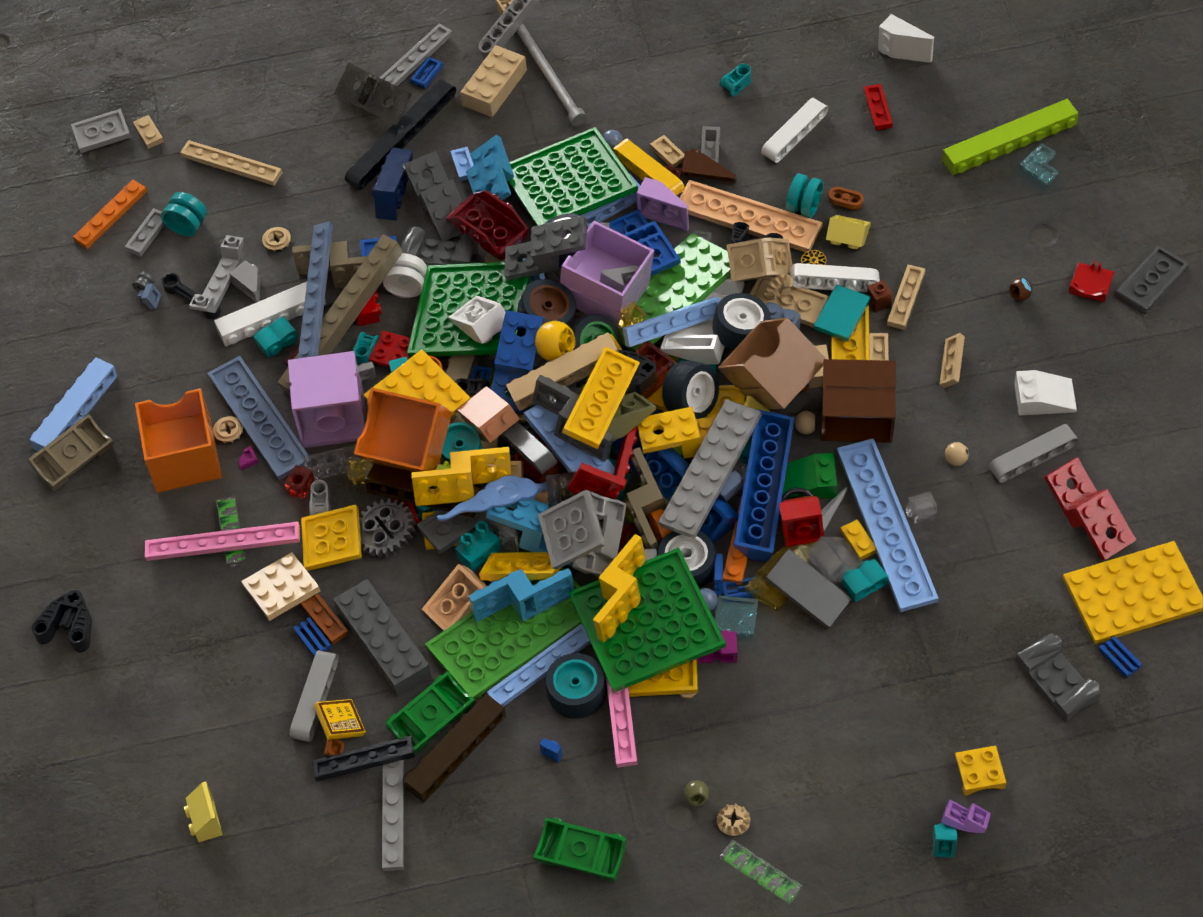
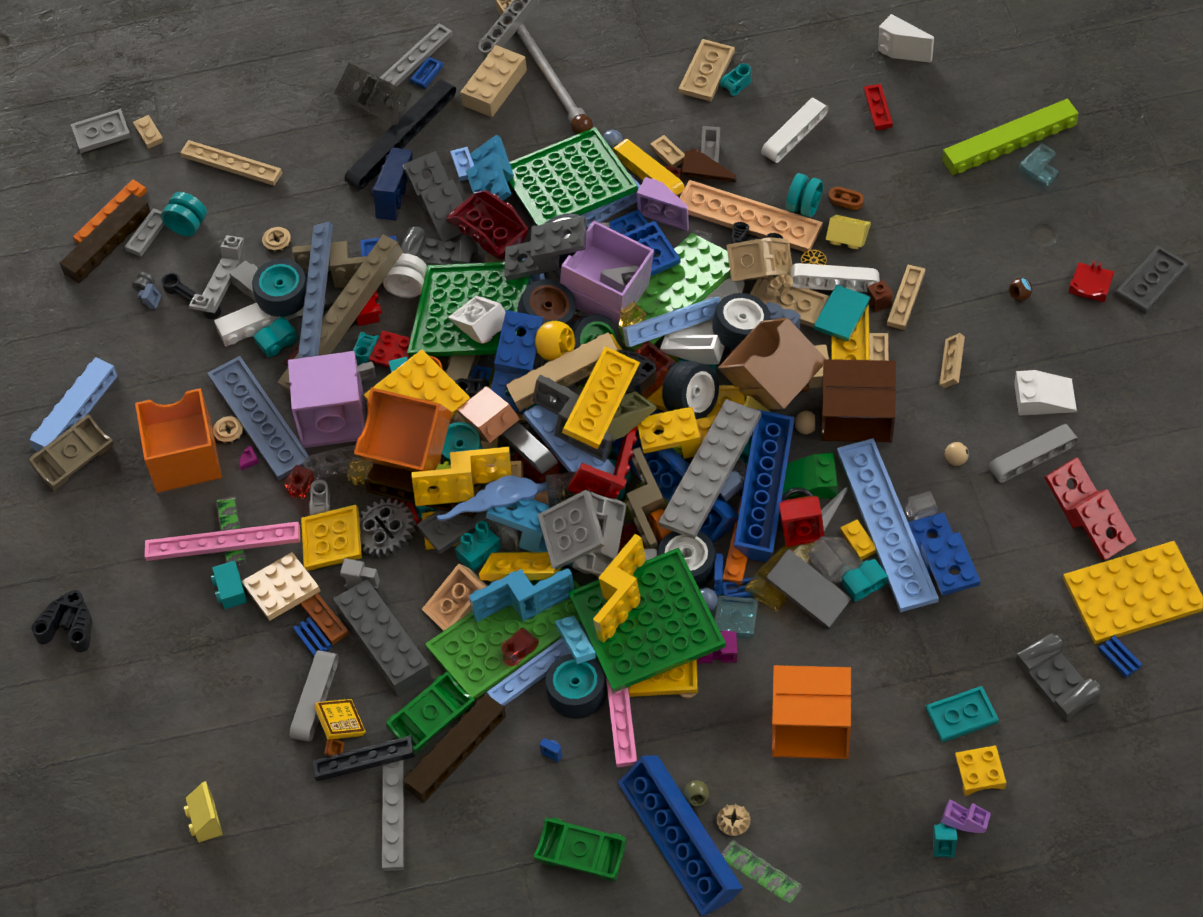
(105, 238): none -> dark brown brick
(229, 585): none -> teal brick
(280, 287): none -> black wheel
(356, 572): none -> light grey piece
(518, 647): none -> clear red piece
(575, 639): none -> medium azure plate
(581, 123): none -> reddish brown piece
(679, 835): none -> blue slope
(706, 70): none -> tan plate
(811, 712): none -> orange piece
(944, 553): none -> blue bracket
(961, 714): none -> teal tile

